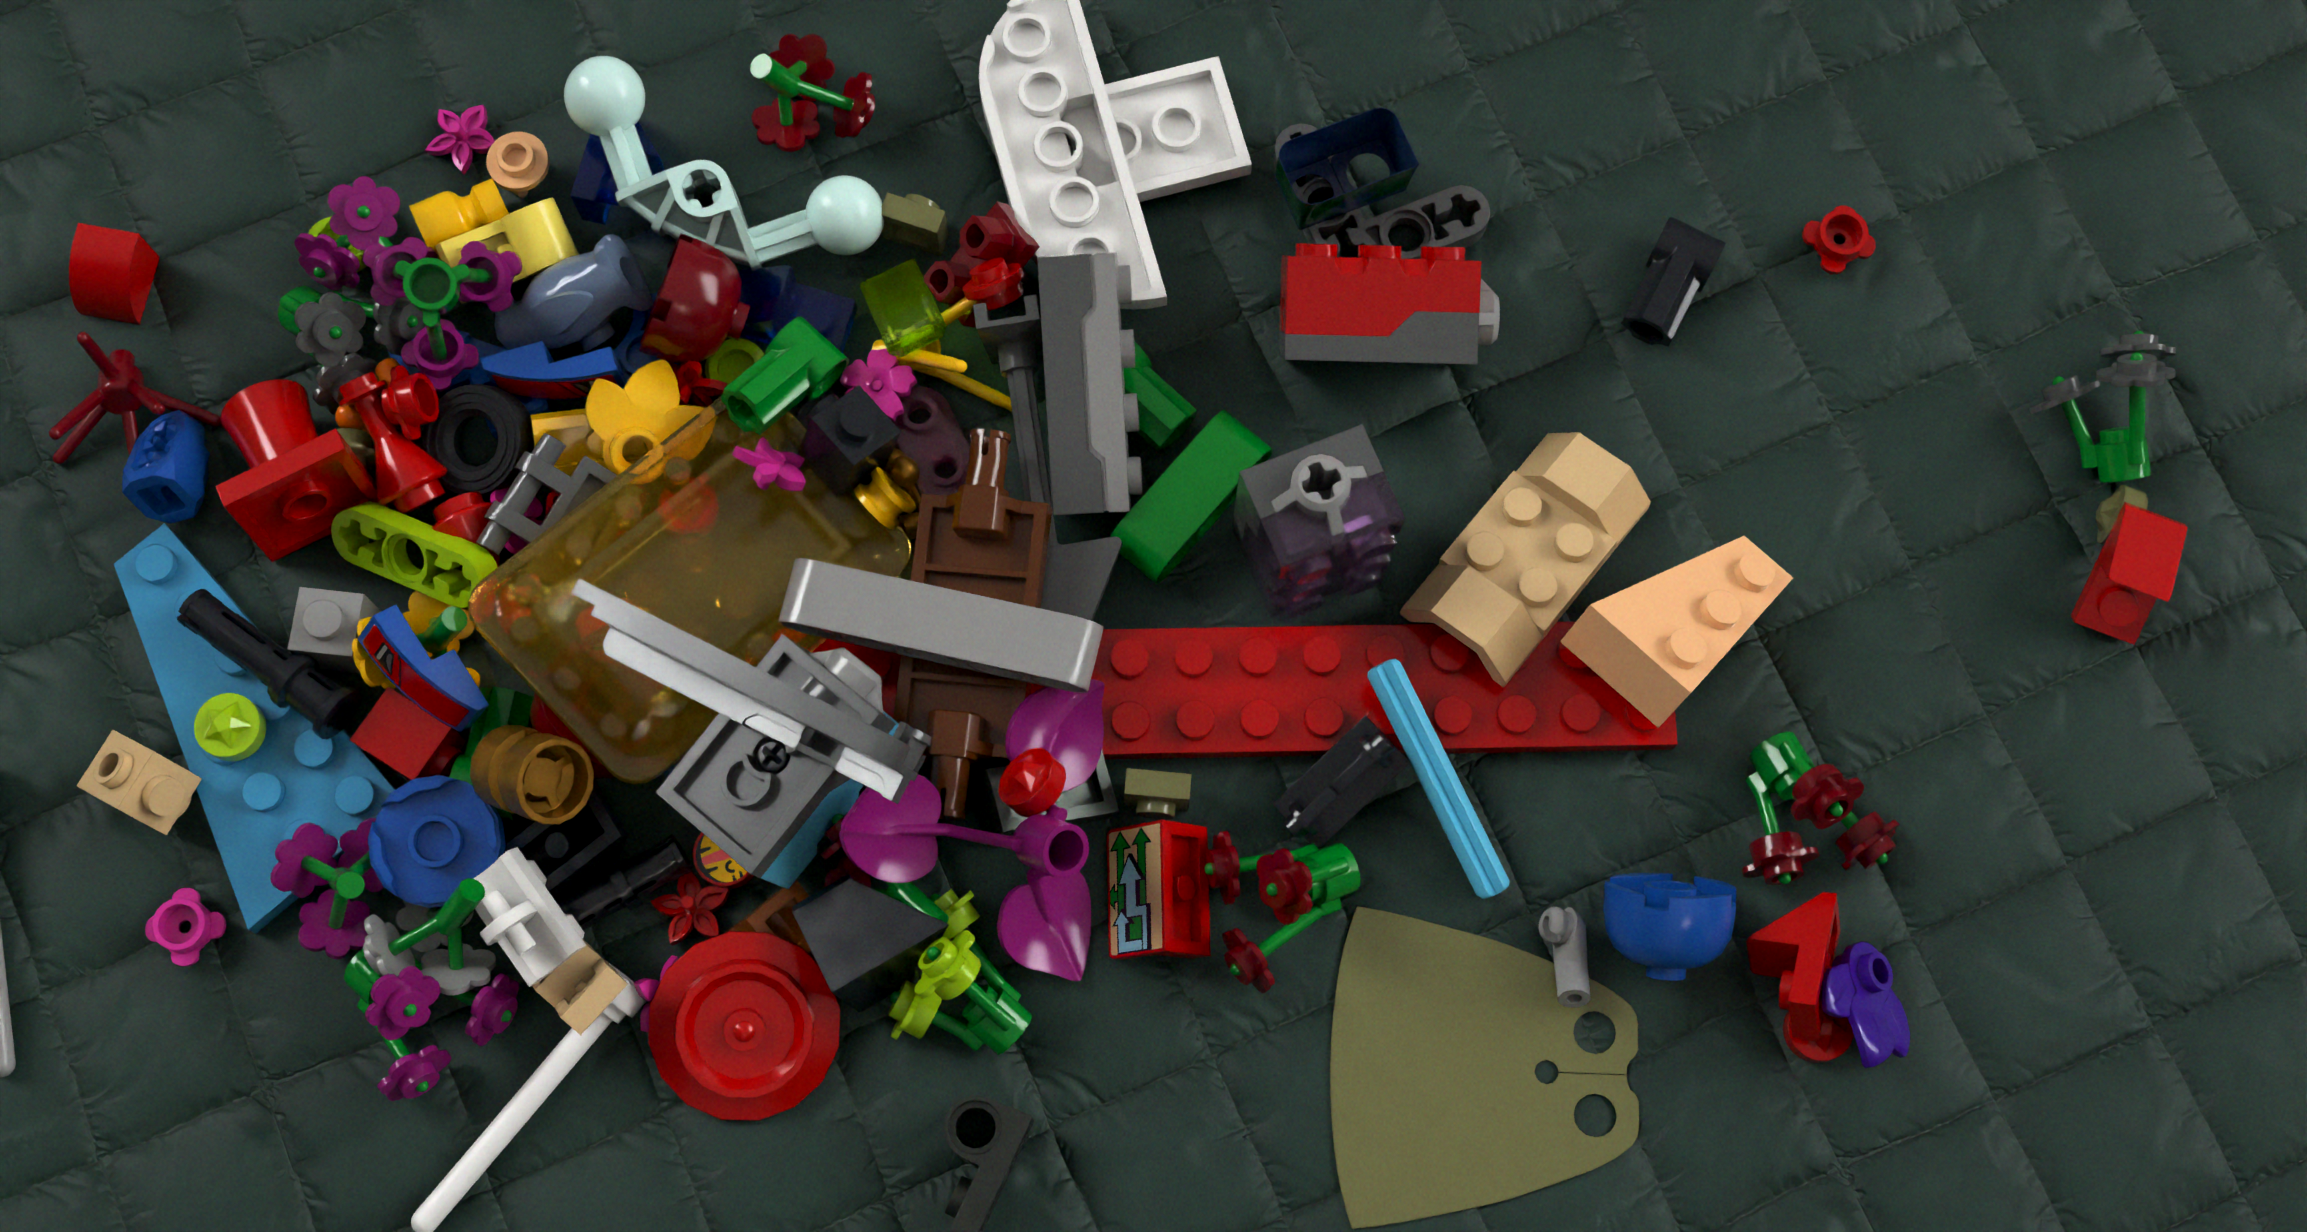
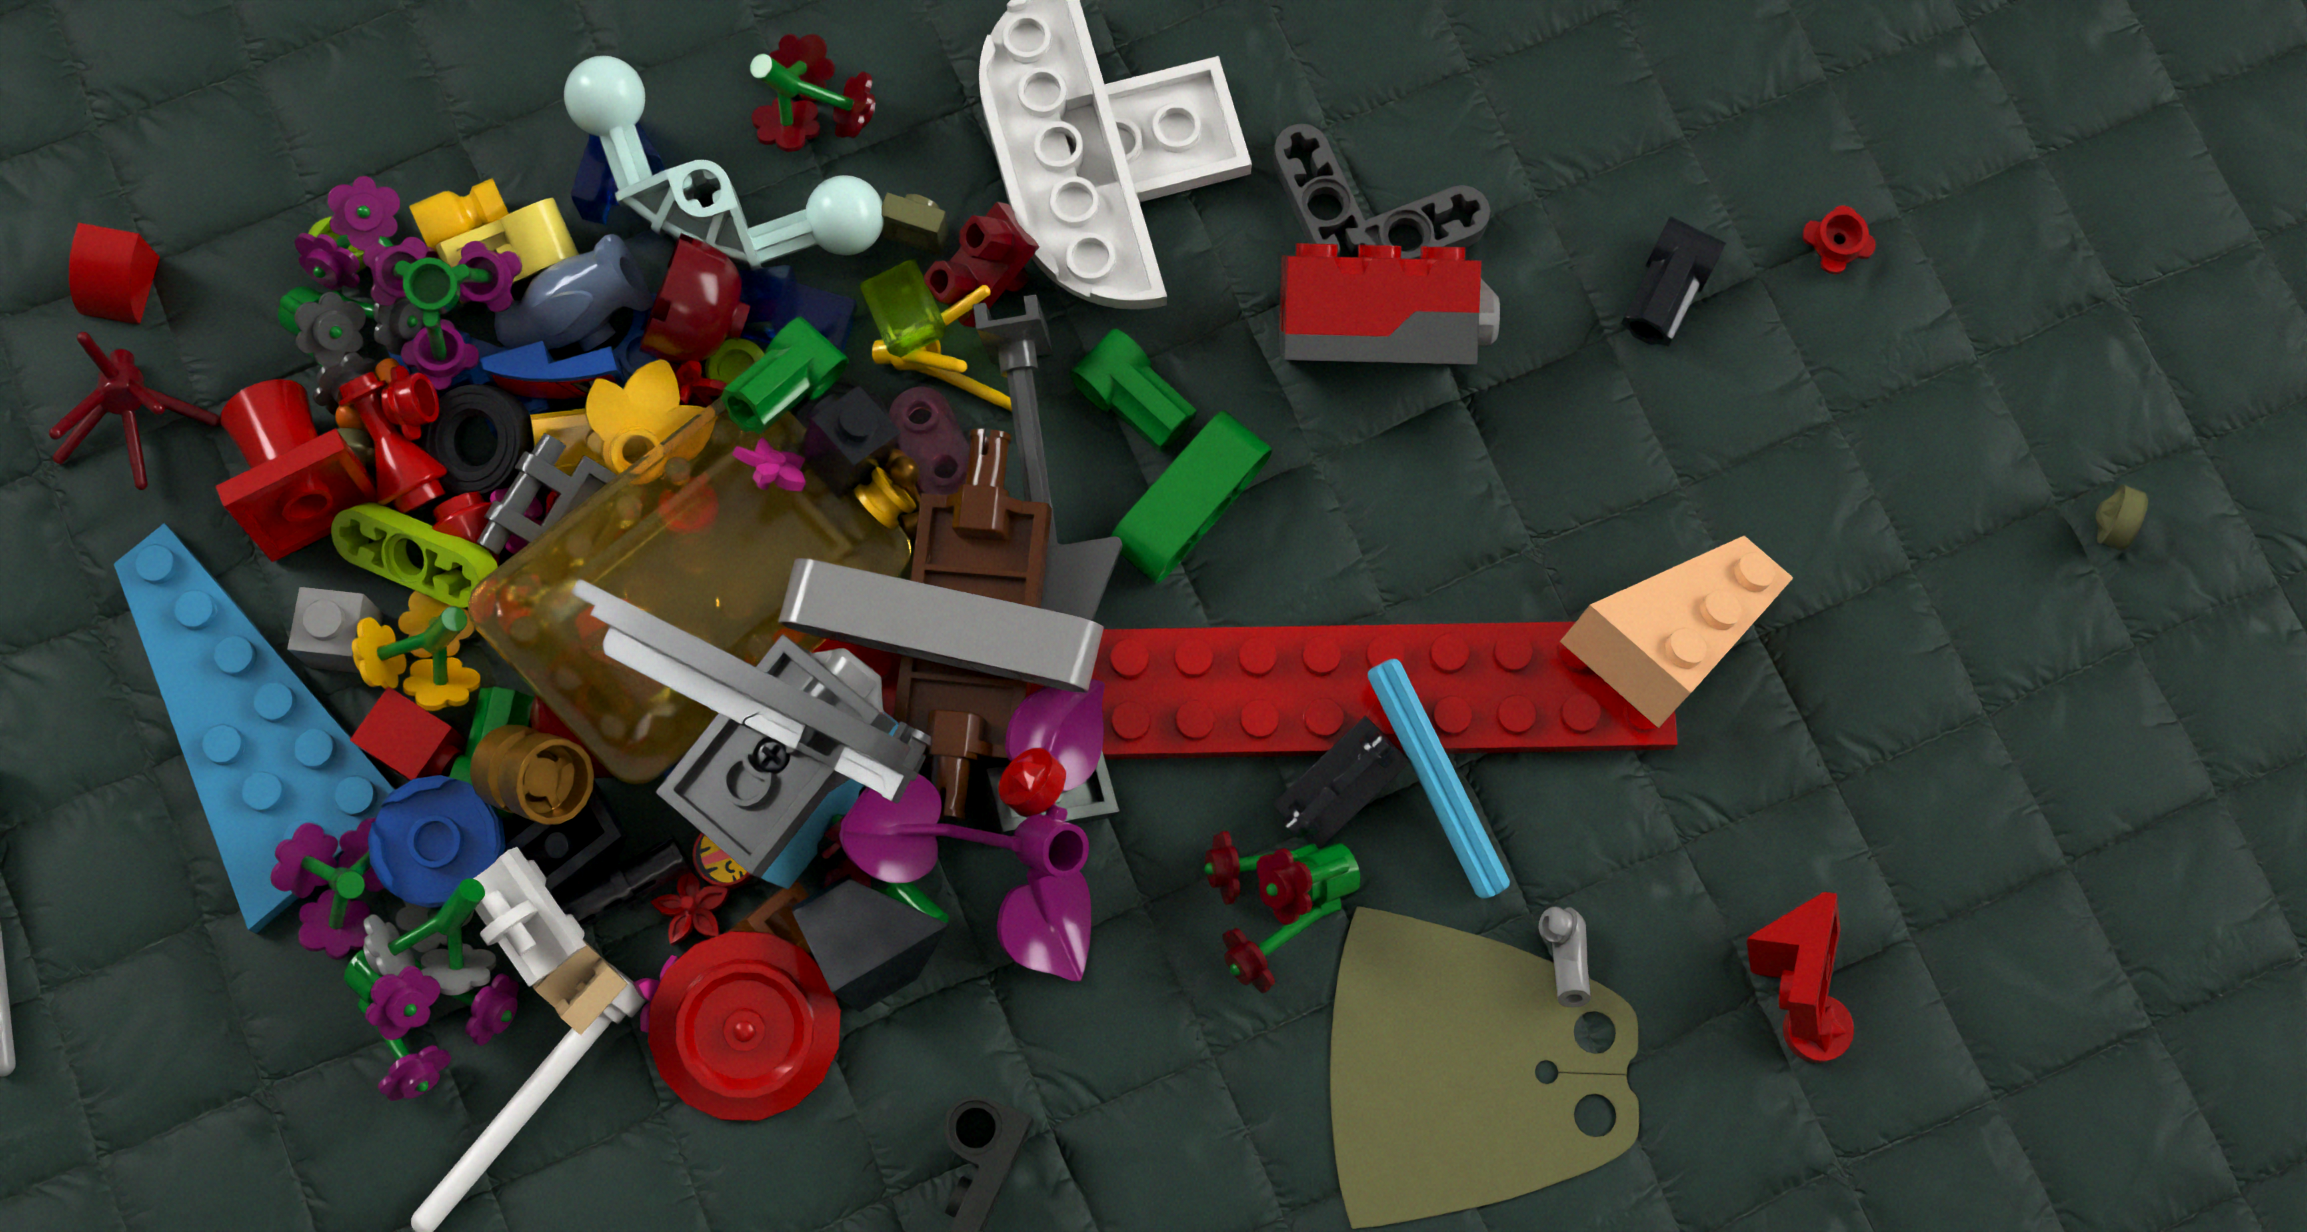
(139, 782): tan brick -> none
(167, 920): dark pink plate -> none
(168, 468): blue rock -> none
(230, 727): lime tile -> none
(290, 678): black pin -> none
(436, 685): blue slope -> none
(462, 136): dark pink plant -> none
(518, 162): light nougat plate -> none
(881, 380): dark pink plant -> none
(949, 971): plant -> none
(994, 283): red plate -> none
(1086, 383): piece -> none
(1157, 792): olive plate -> none
(1158, 891): panel -> none
(1316, 522): clear purple piece -> none
(1368, 132): dark blue piece -> none
(1531, 551): tan piece -> none
(1668, 921): blue cylinder -> none
(1820, 796): dark red plant -> none
(1862, 992): dark purple plate -> none
(2124, 449): plant -> none
(2131, 573): red slope -> none

